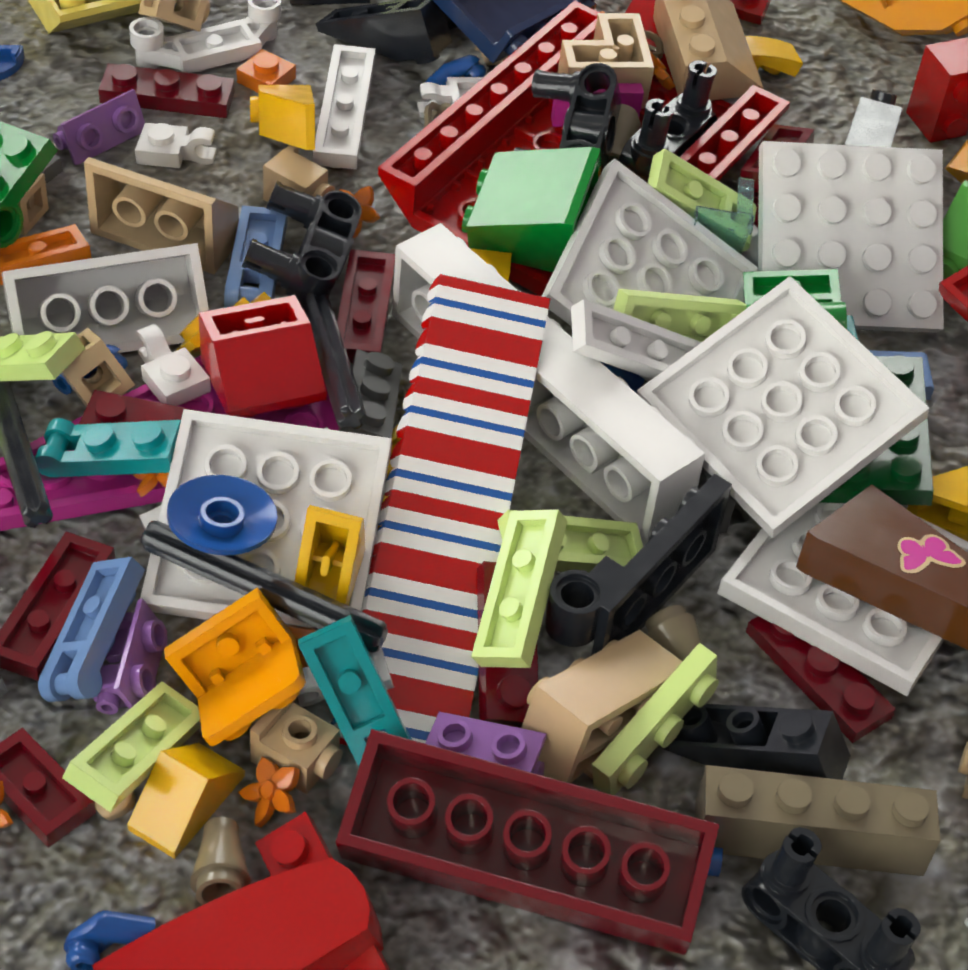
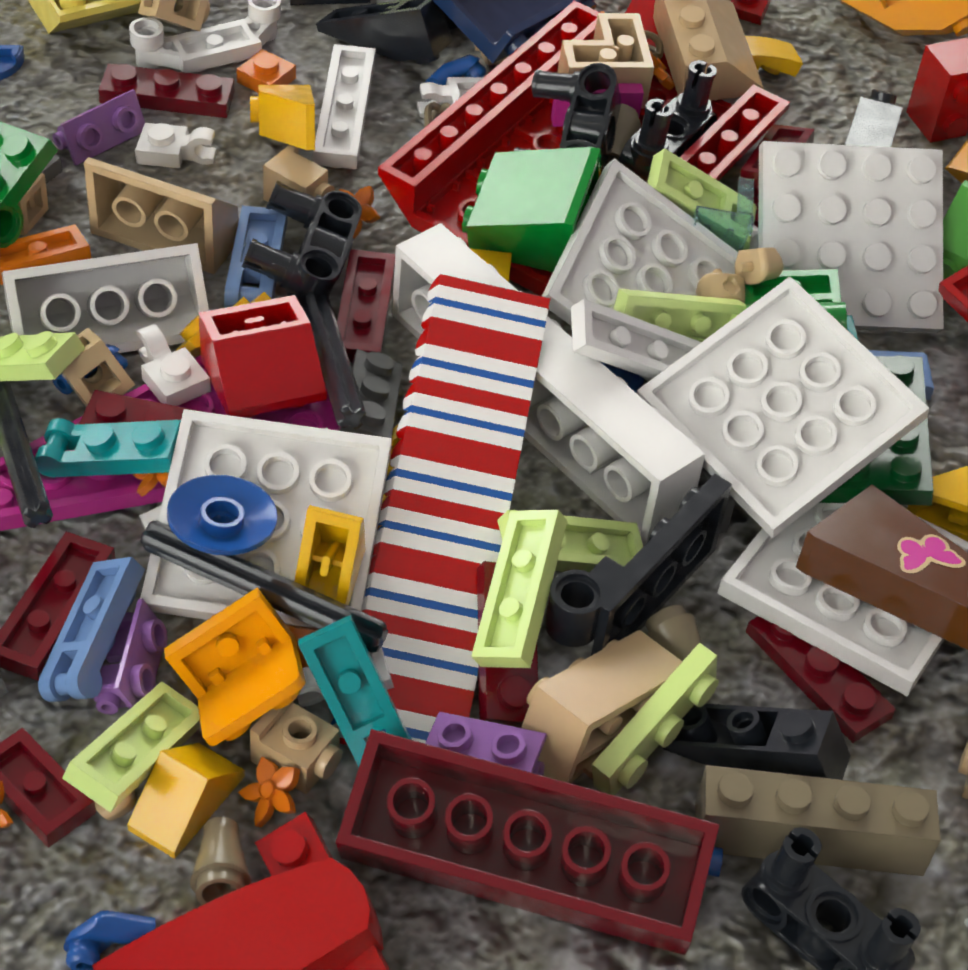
(722, 285): none -> tan piece
(758, 265): none -> tan piece

